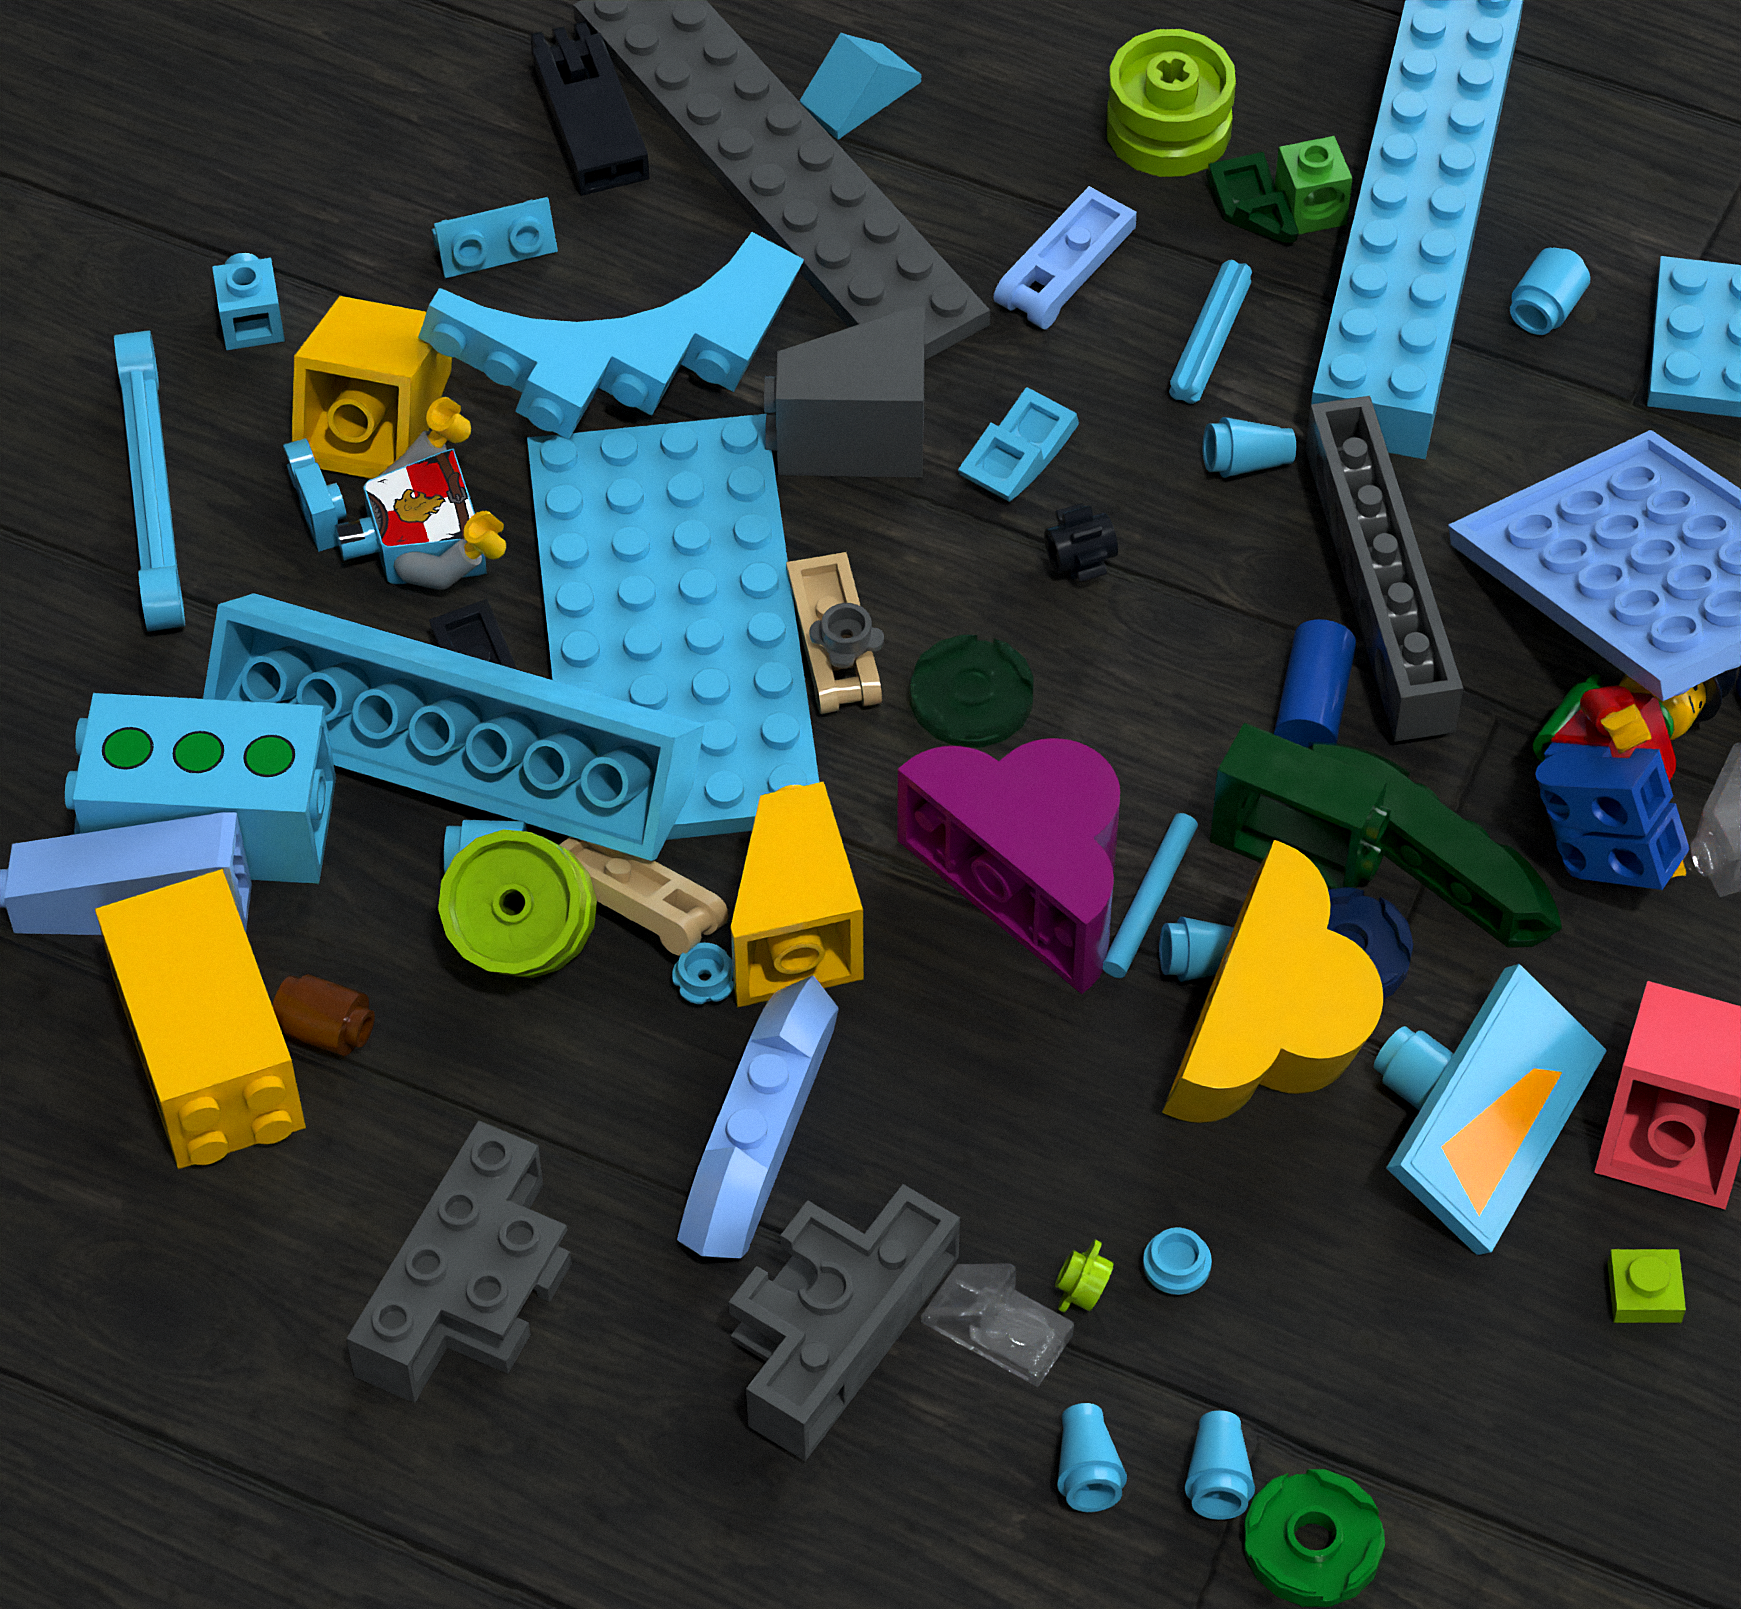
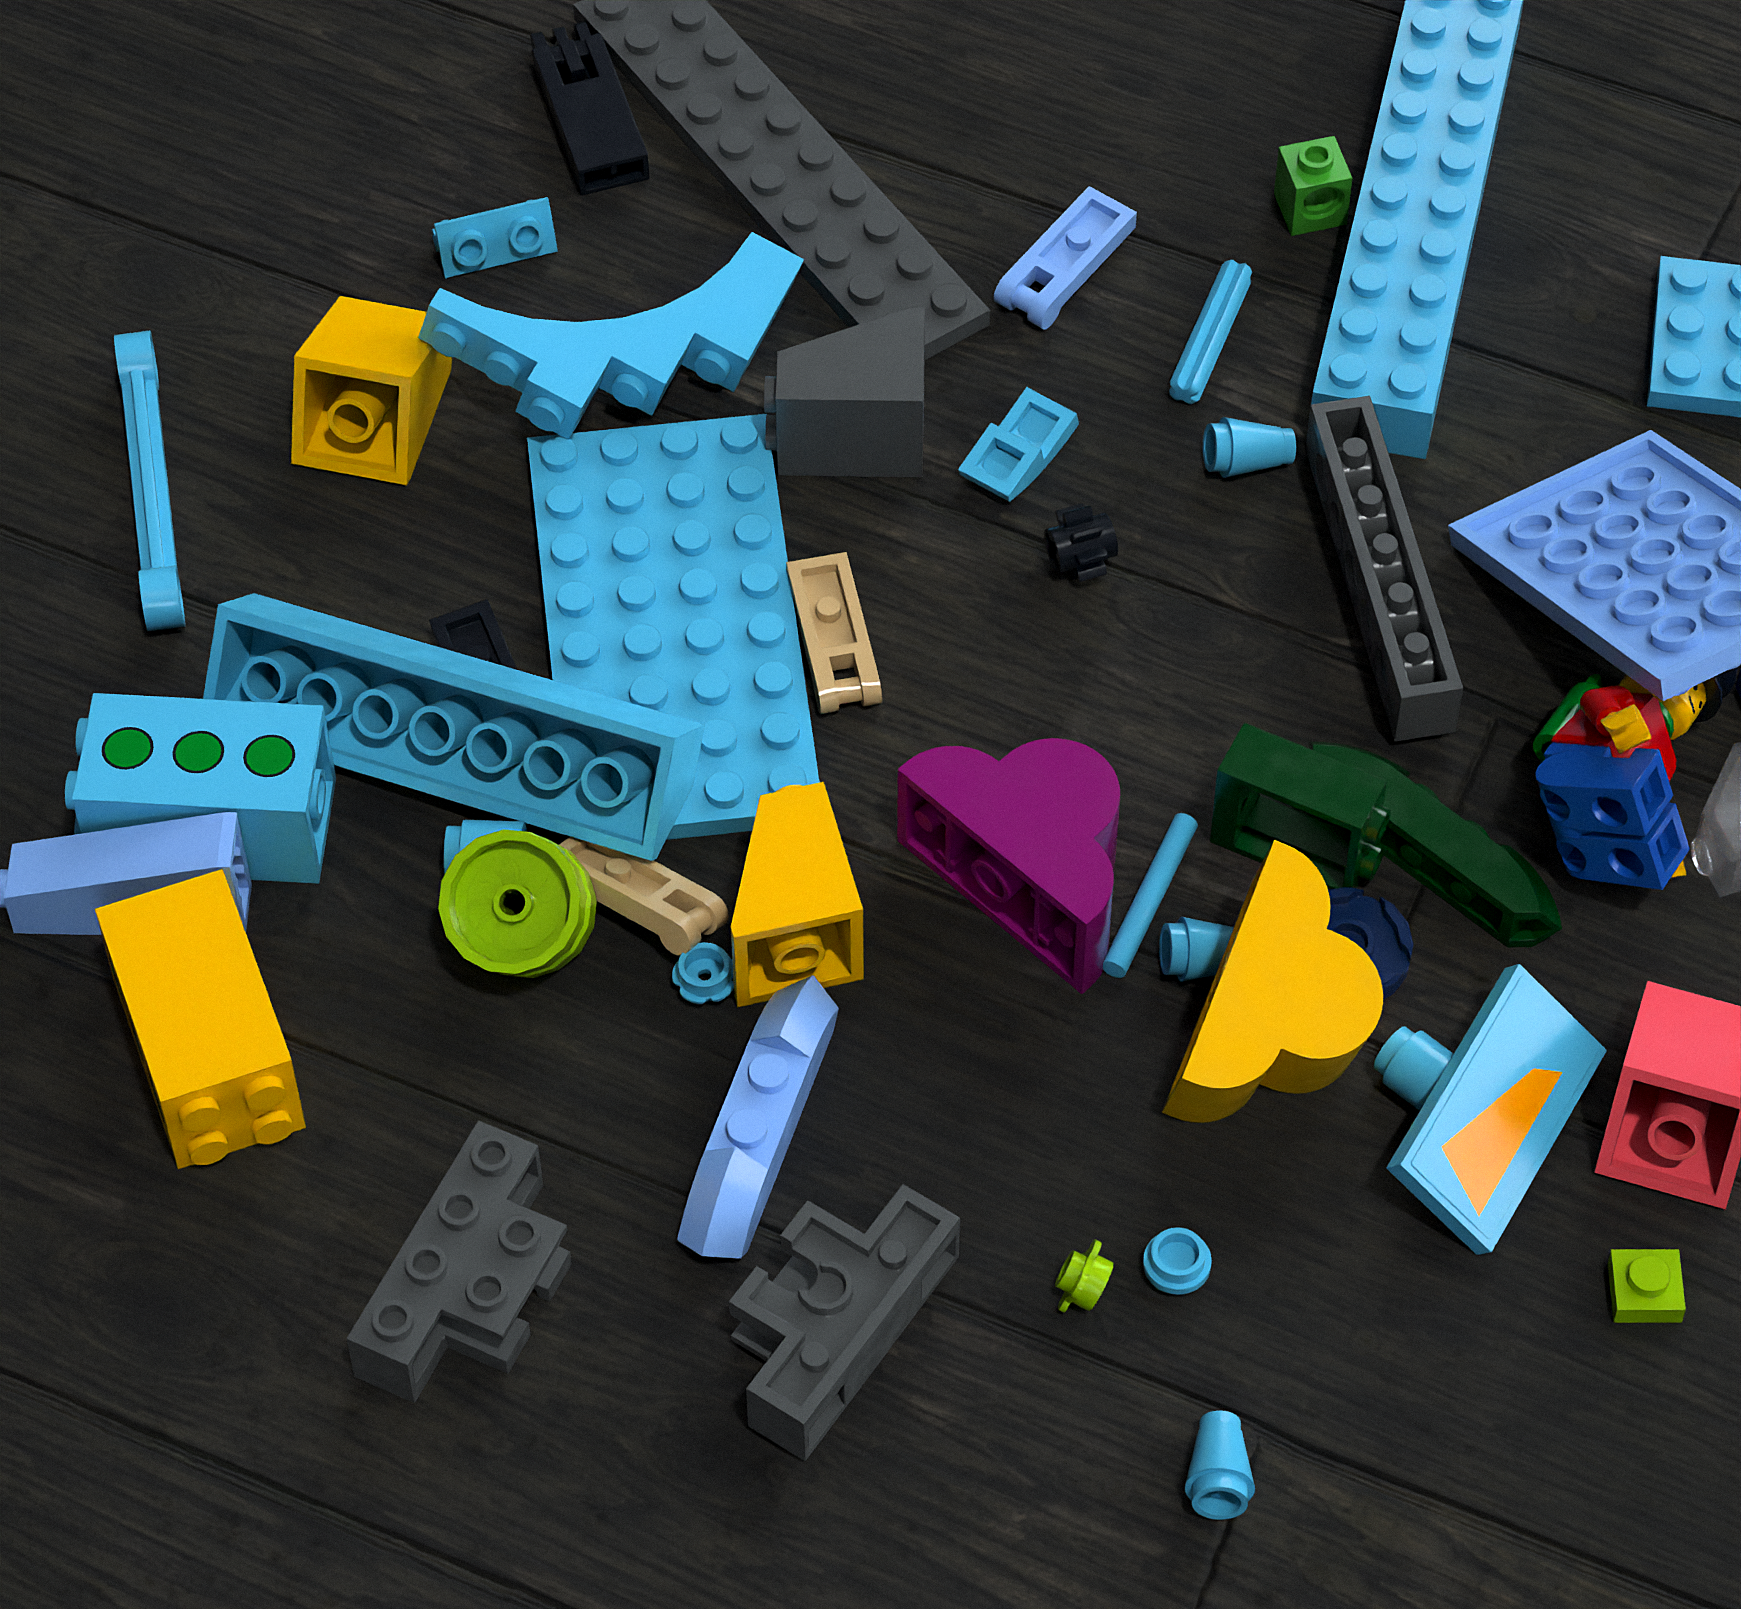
(244, 289): medium azure brick -> none
(319, 502): medium azure plate -> none
(323, 1013): reddish brown brick -> none
(423, 512): torso -> none
(846, 620): dark grey plate -> none
(856, 84): medium azure slope -> none
(971, 691): clear green tile -> none
(994, 1320): clear slope -> none
(1089, 1464): medium azure cone -> none
(1170, 102): lime wheel -> none
(1250, 198): dark green slope -> none
(1304, 1574): green tile -> none
(1316, 683): blue brick -> none
(1549, 290): medium azure brick -> none

